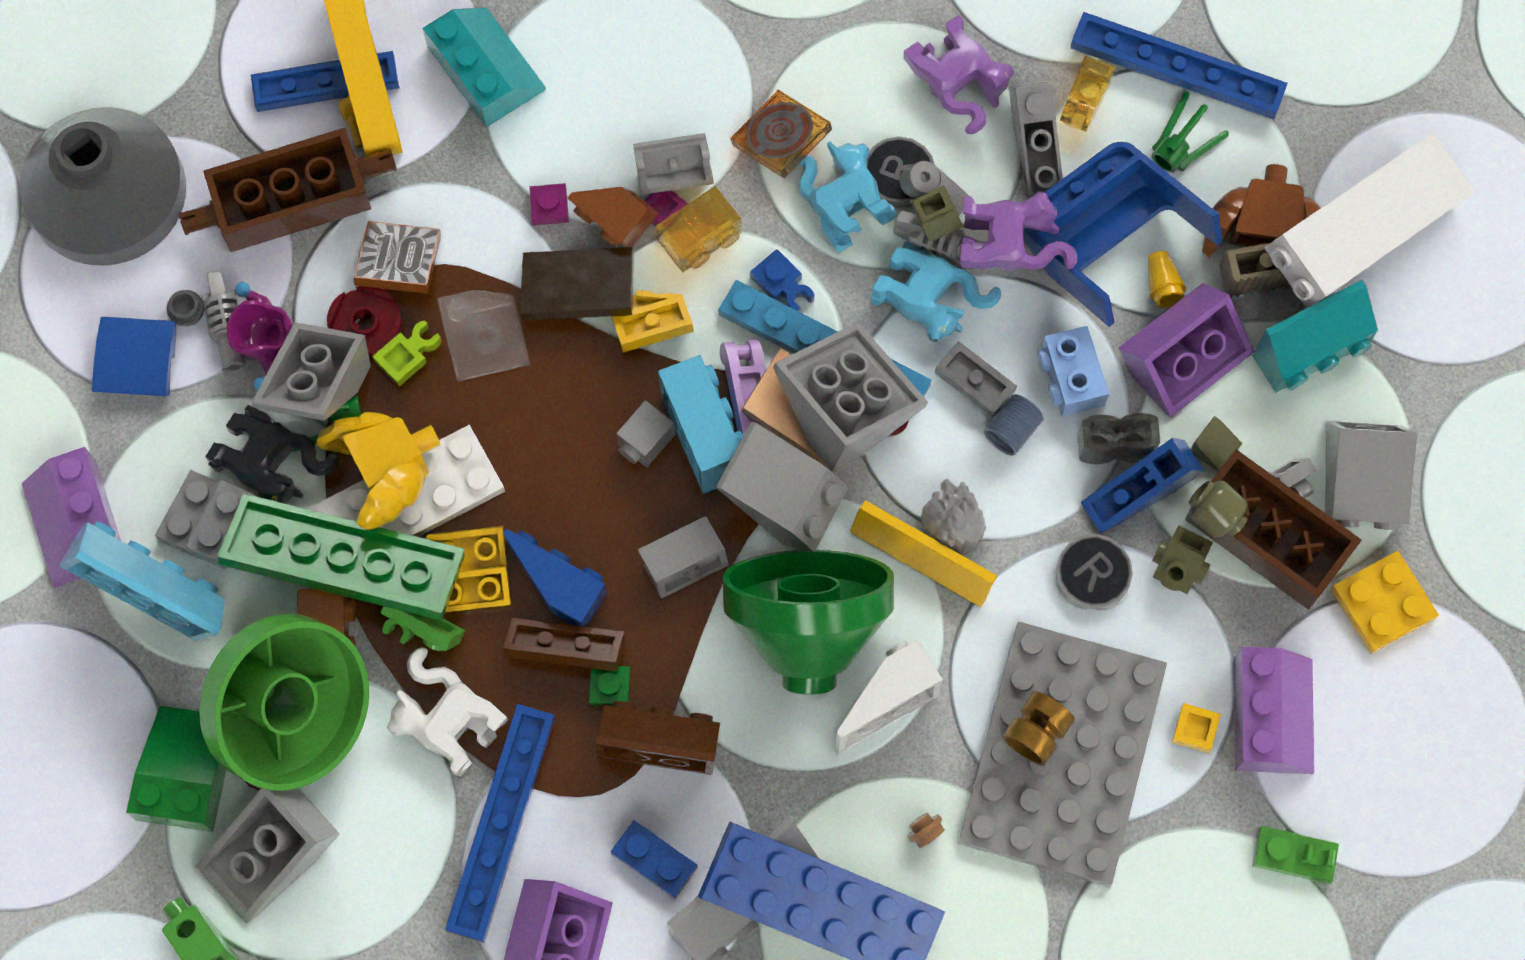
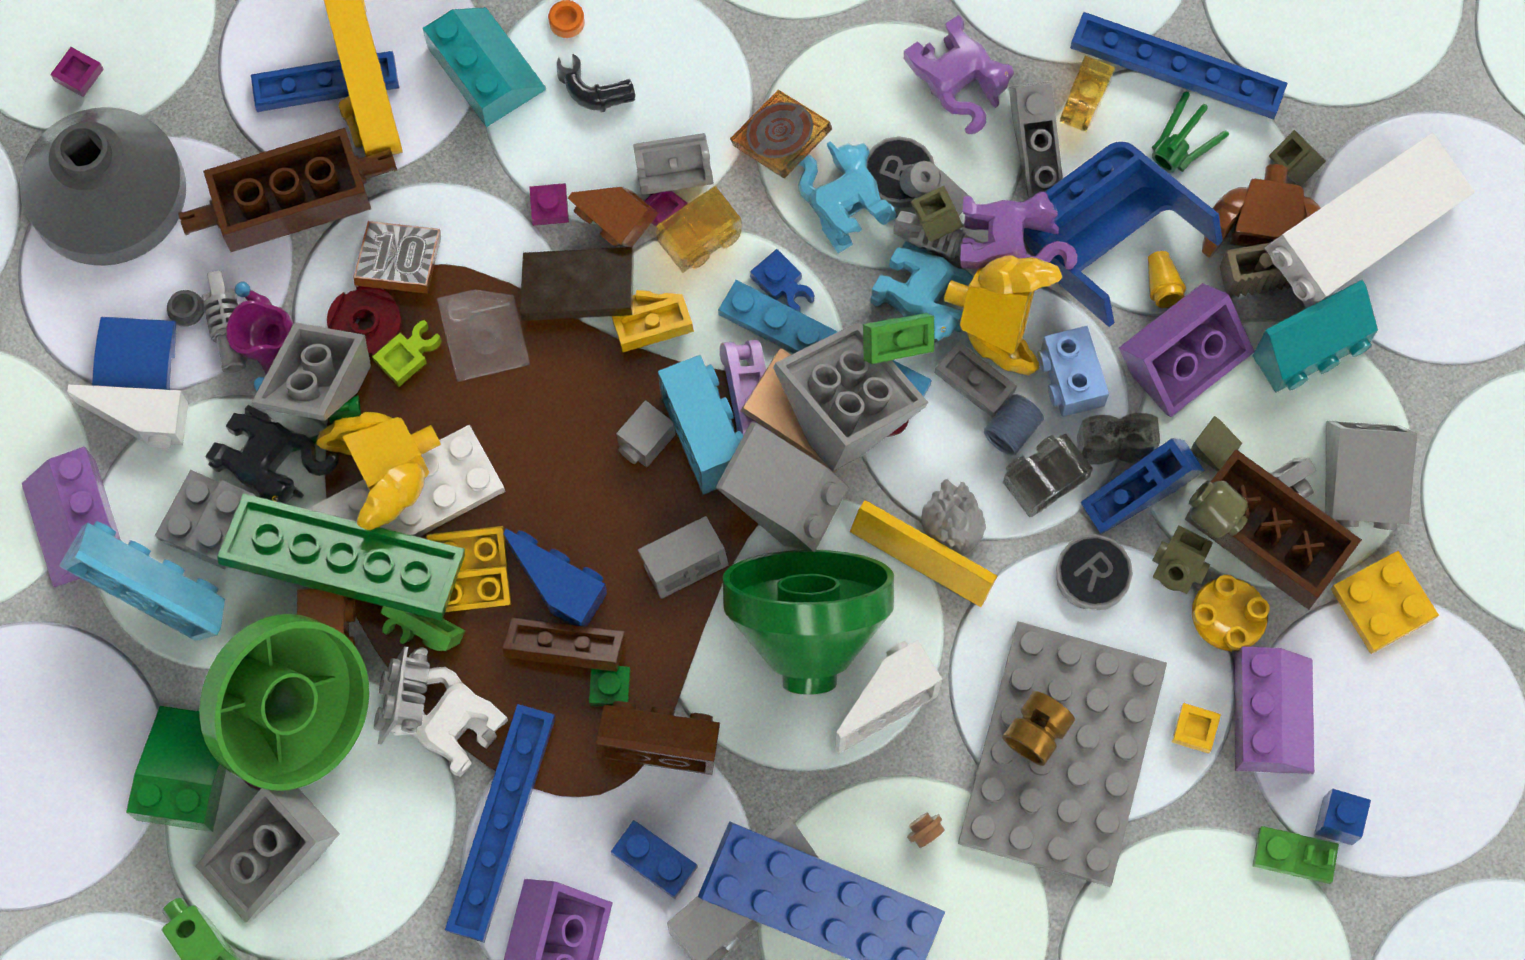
(77, 71): none -> magenta plate
(147, 414): none -> white slope
(403, 696): none -> light grey hinge
(566, 19): none -> orange tile
(597, 96): none -> black piece
(898, 338): none -> bright green plate
(999, 306): none -> yellow torso
(1046, 474): none -> clear smoke brick
(1229, 613): none -> yellow dish
(1298, 157): none -> olive slope
(1342, 817): none -> blue brick

